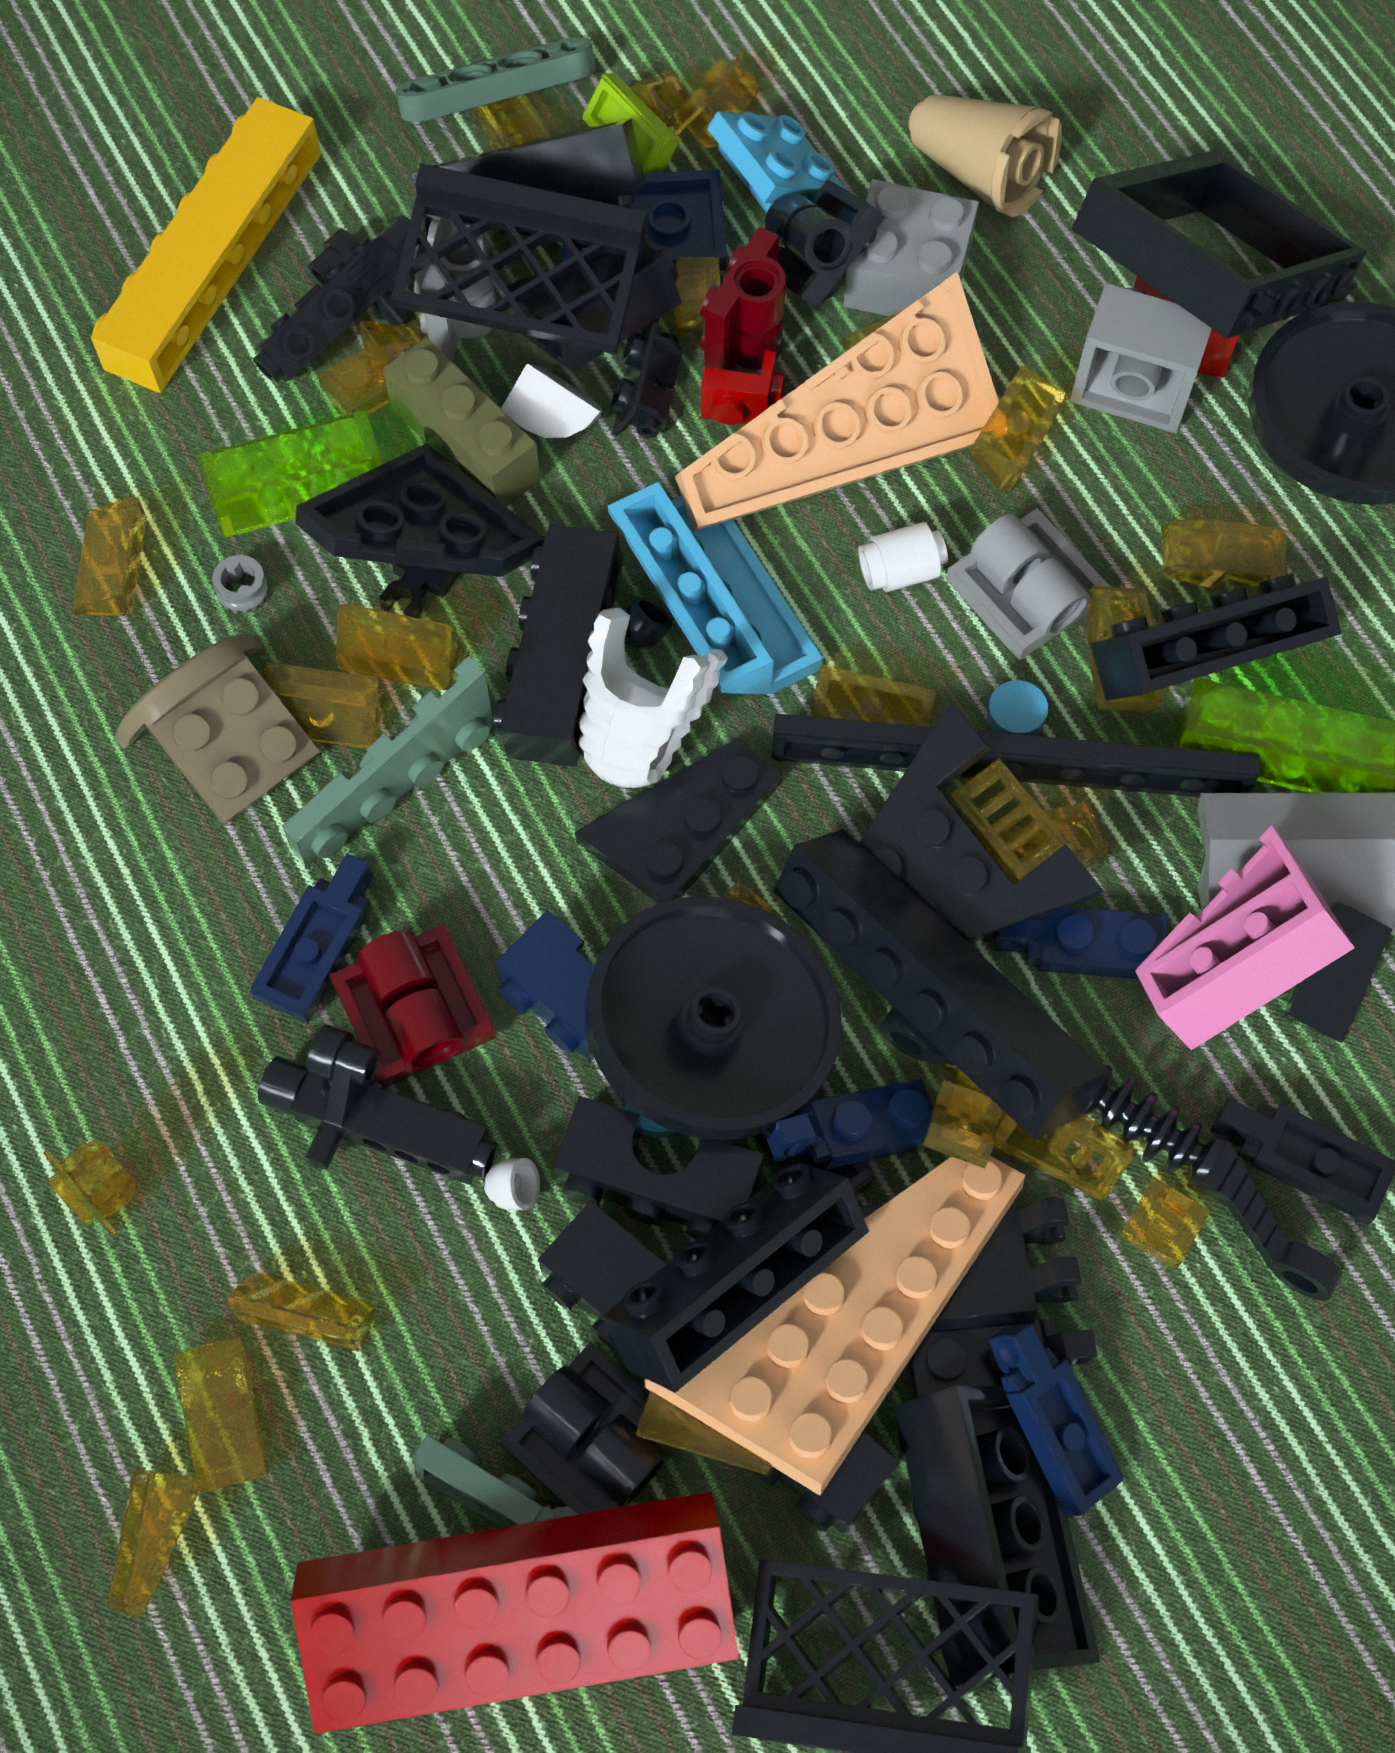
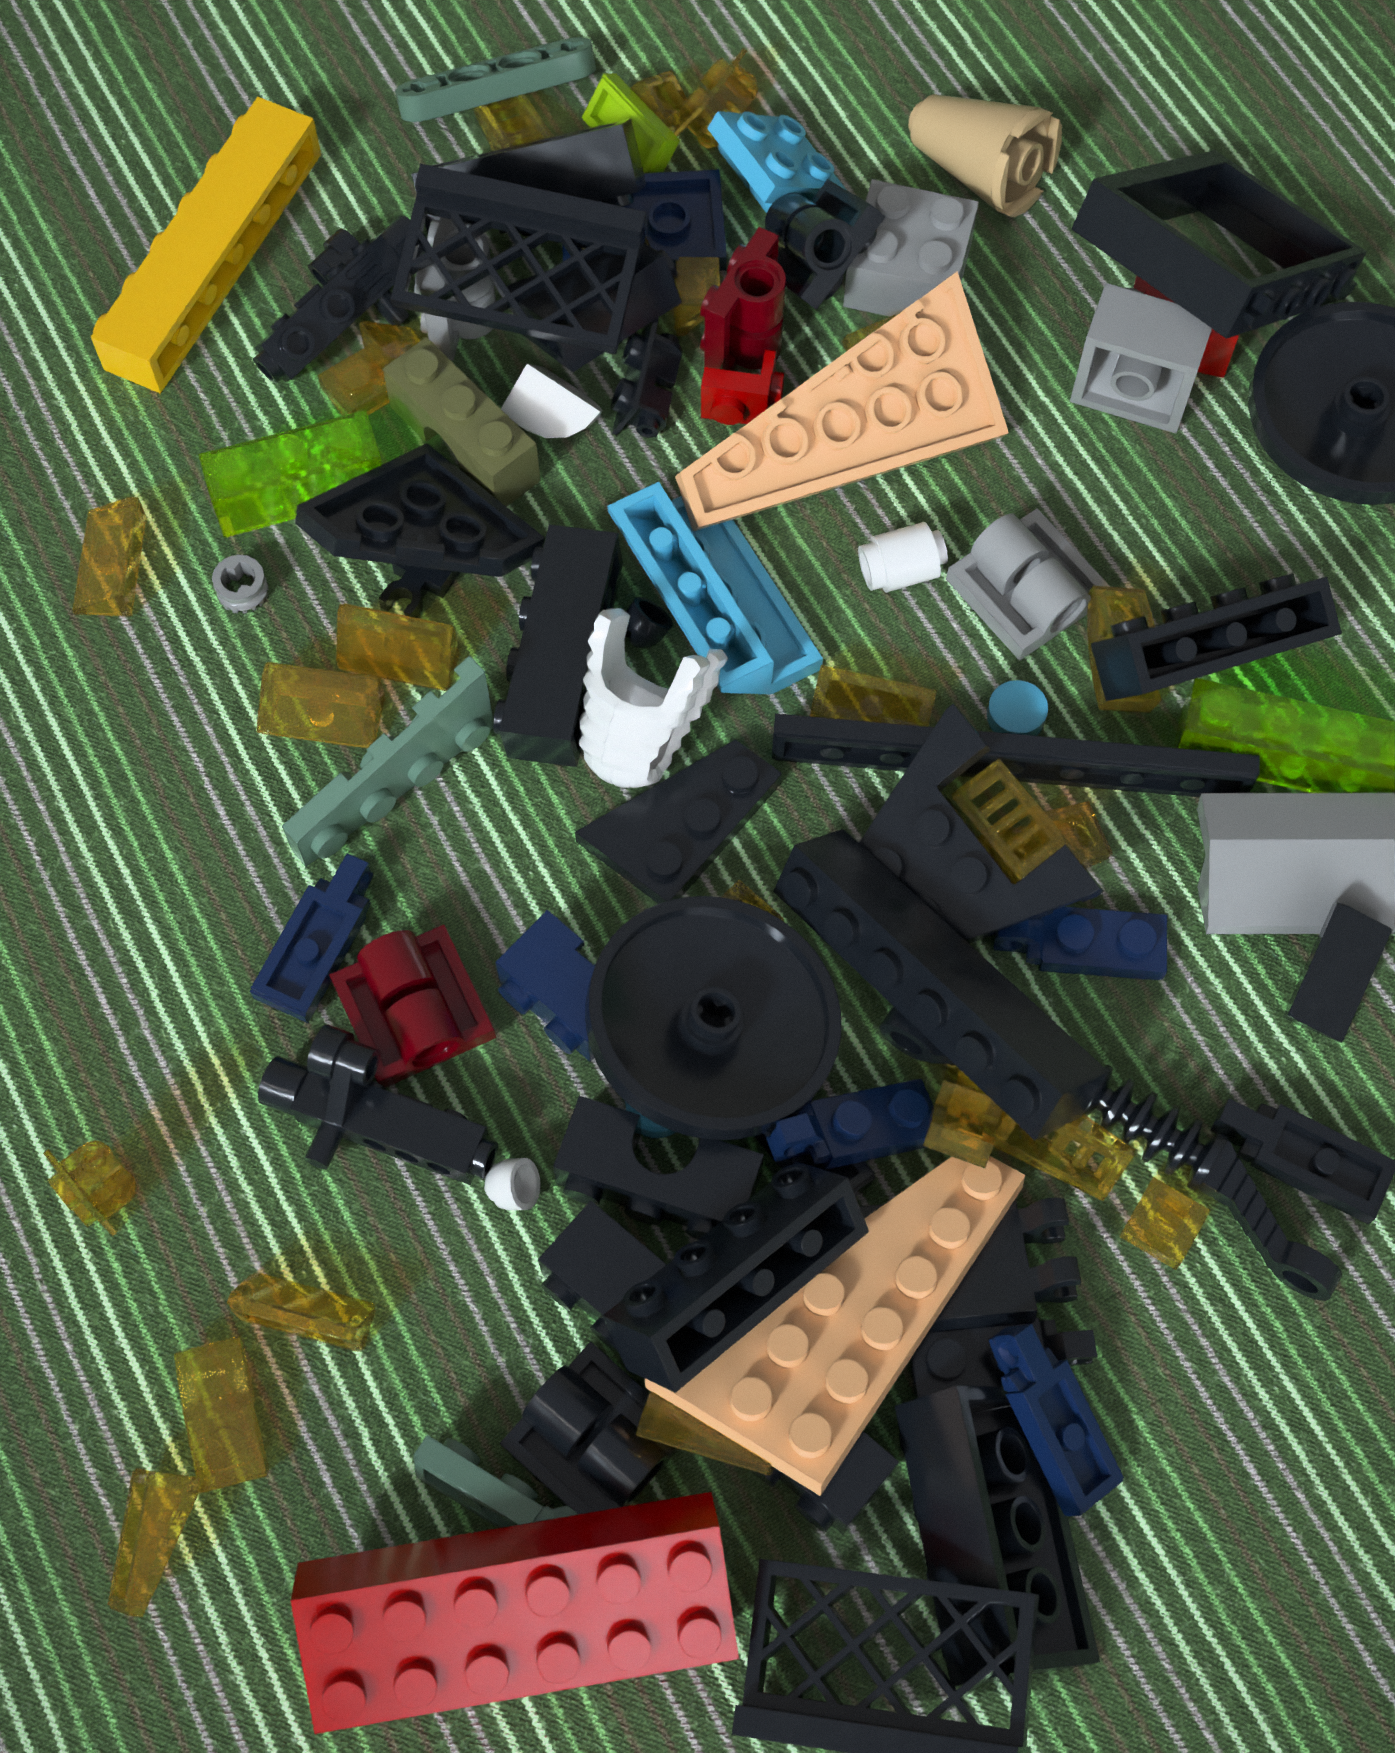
(222, 727): dark tan piece -> none
(1016, 428): clear yellow slope -> none
(1219, 549): clear yellow slope -> none
(1244, 946): bright pink wedge -> none

